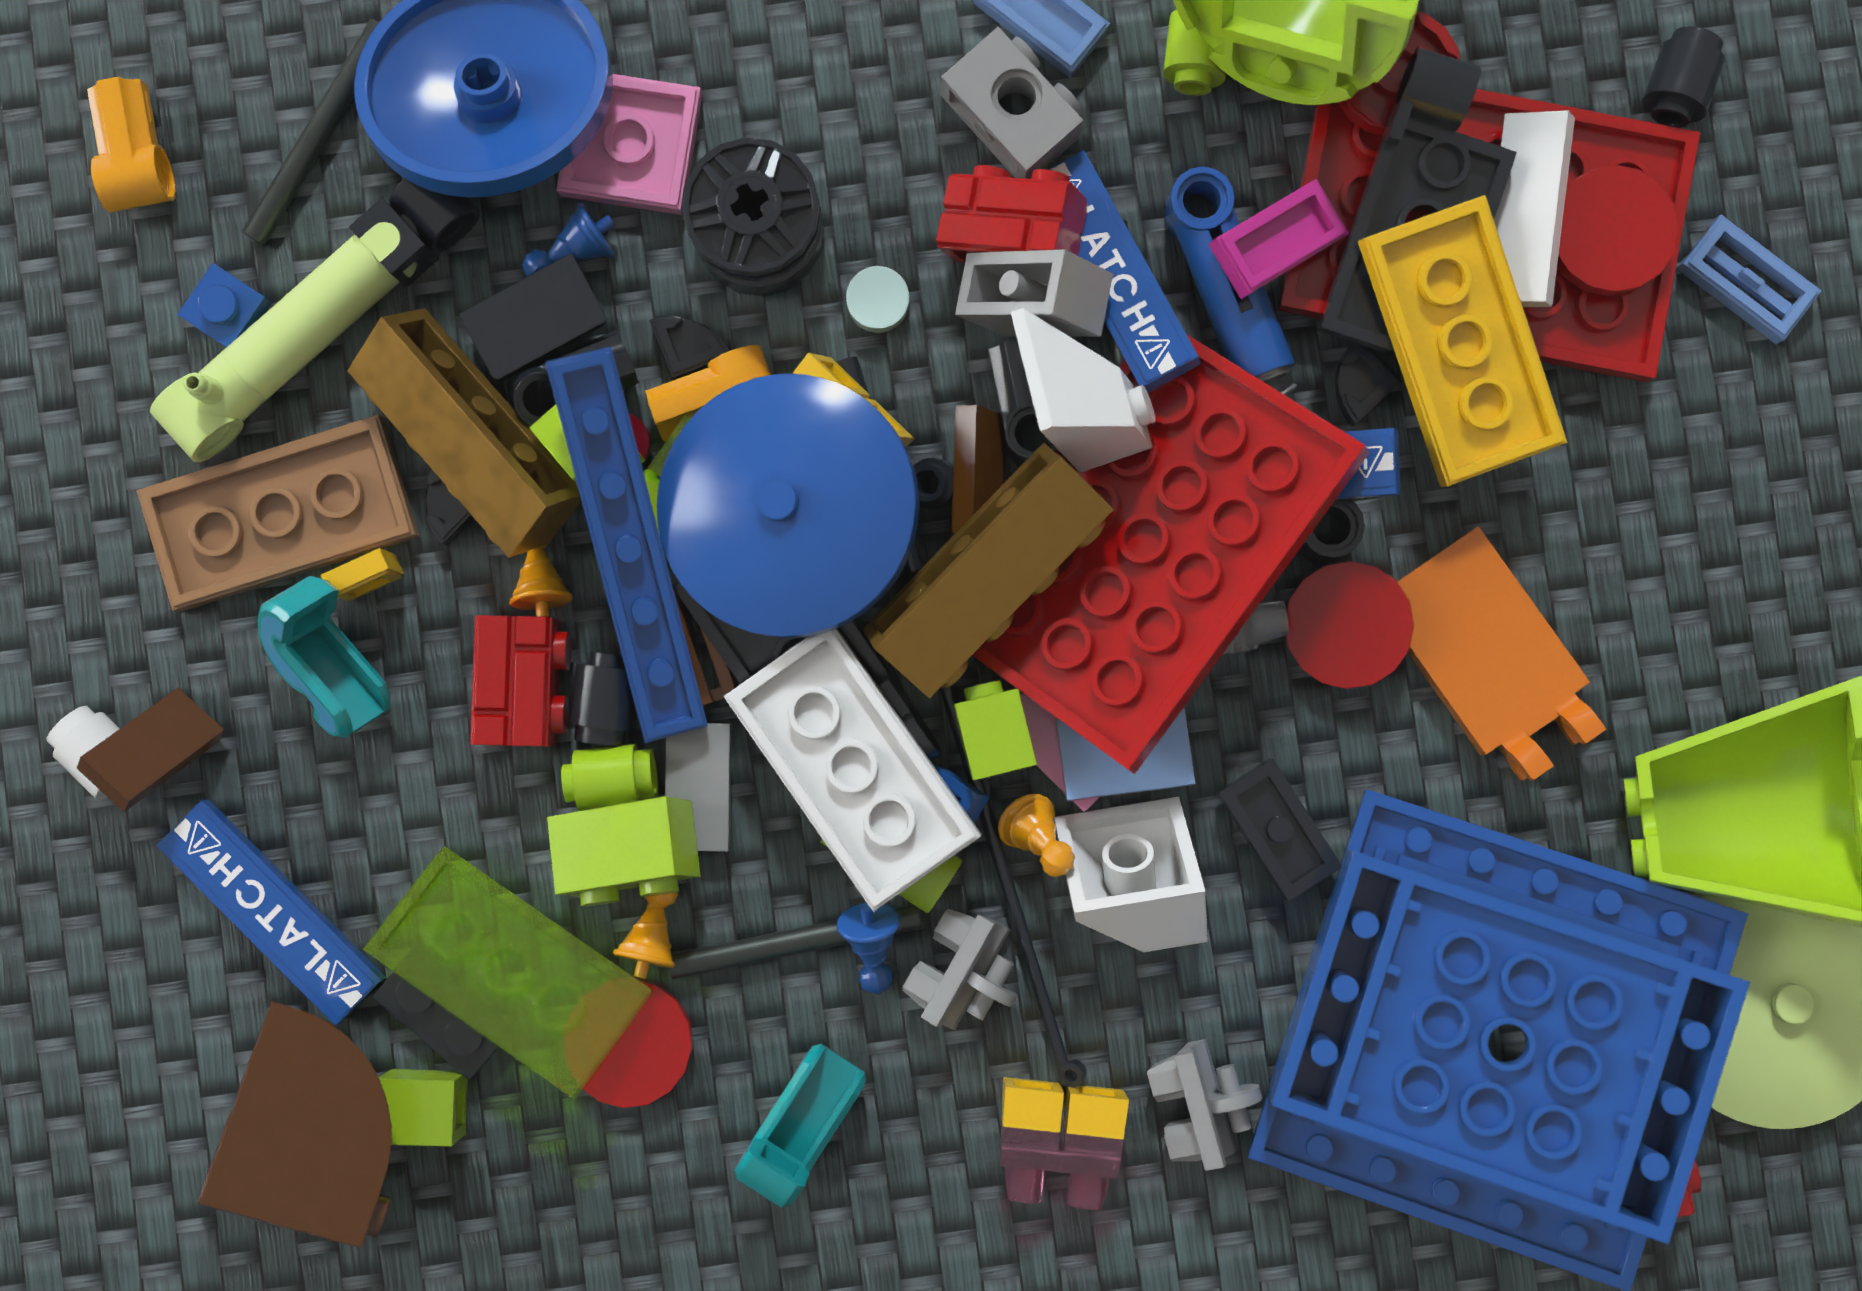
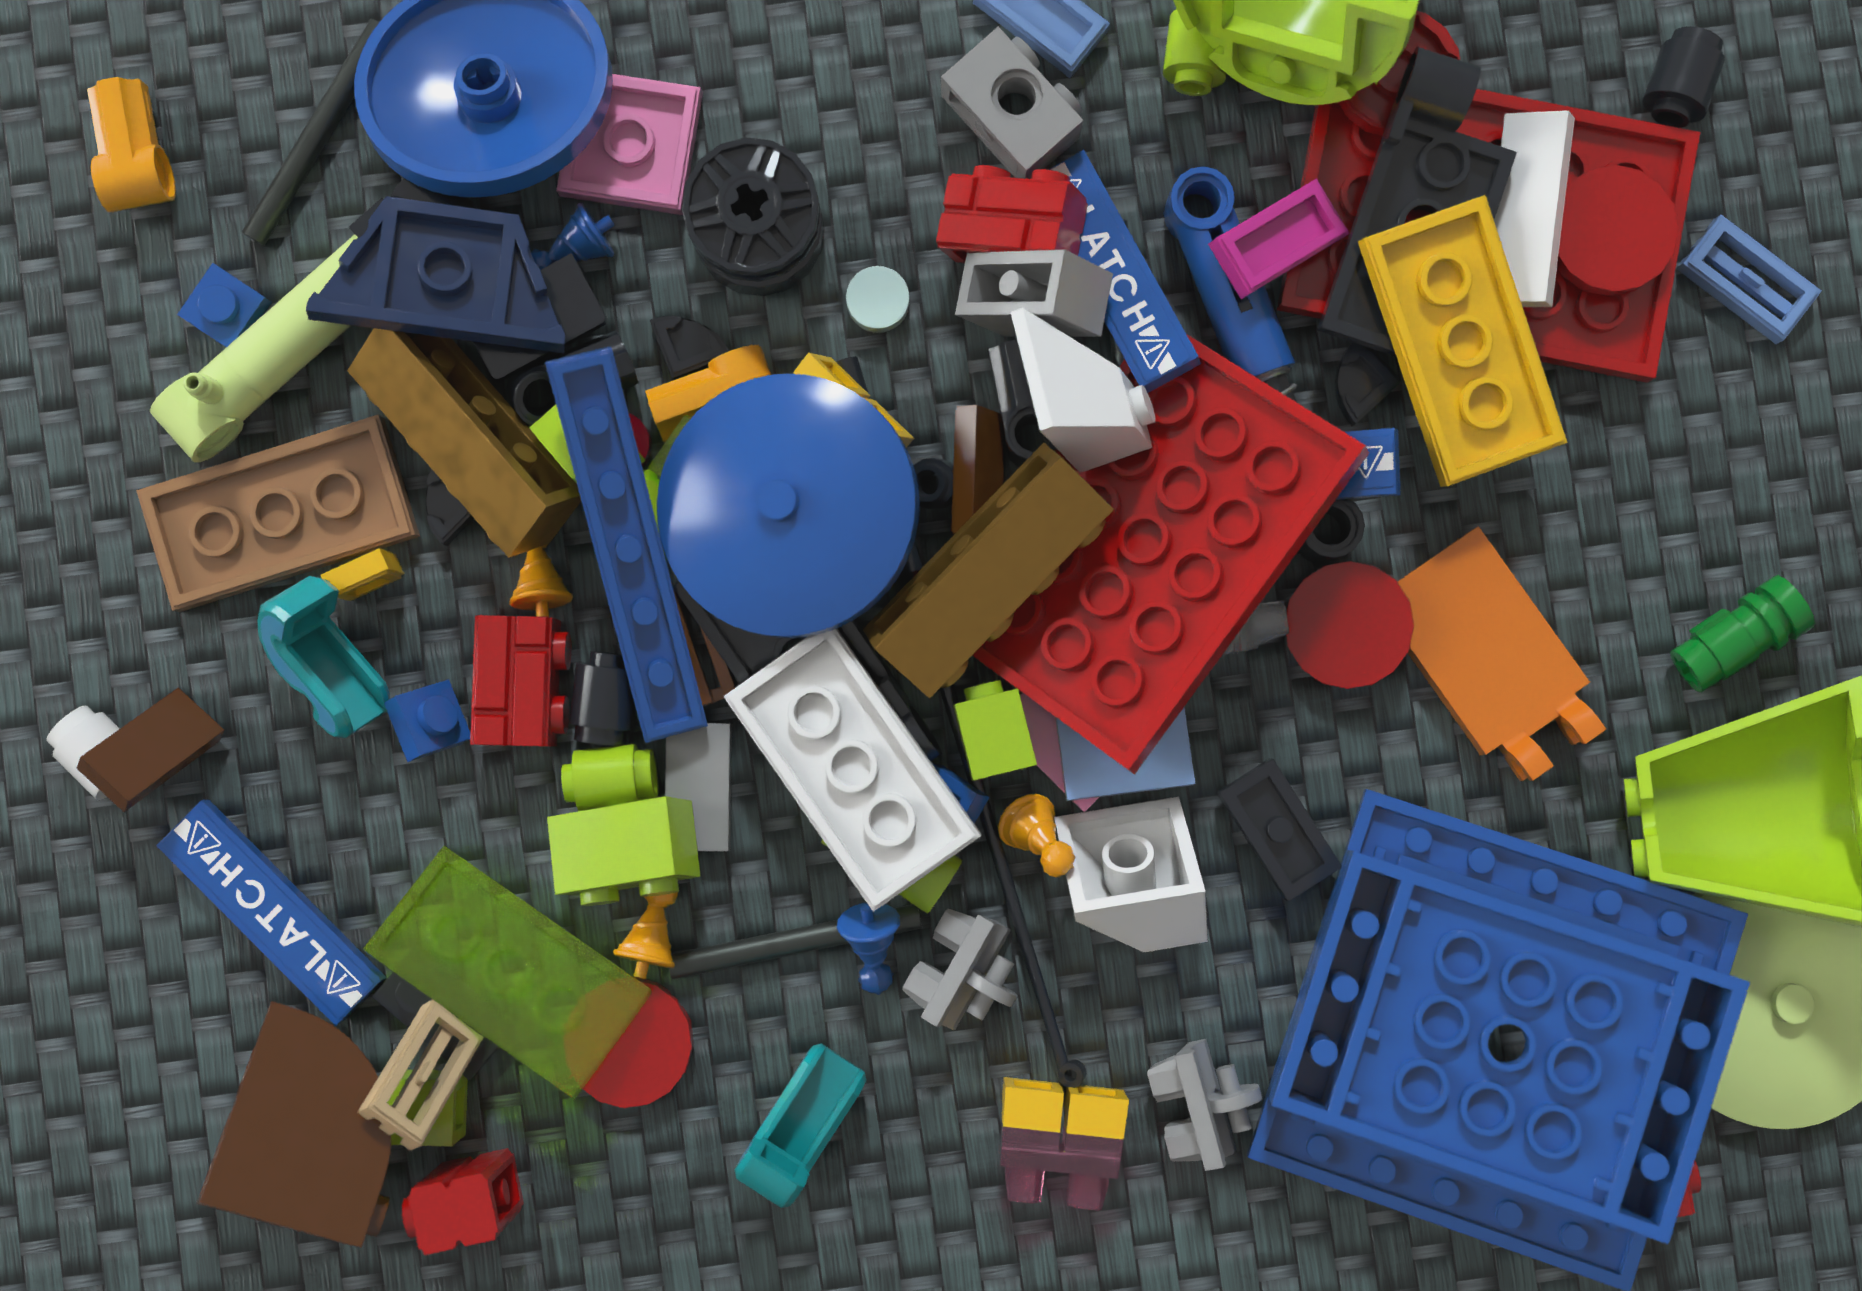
(393, 1117): none -> tan tile
(427, 720): none -> blue plate
(442, 276): none -> dark blue wing
(463, 1202): none -> red brick
(1737, 638): none -> green axle

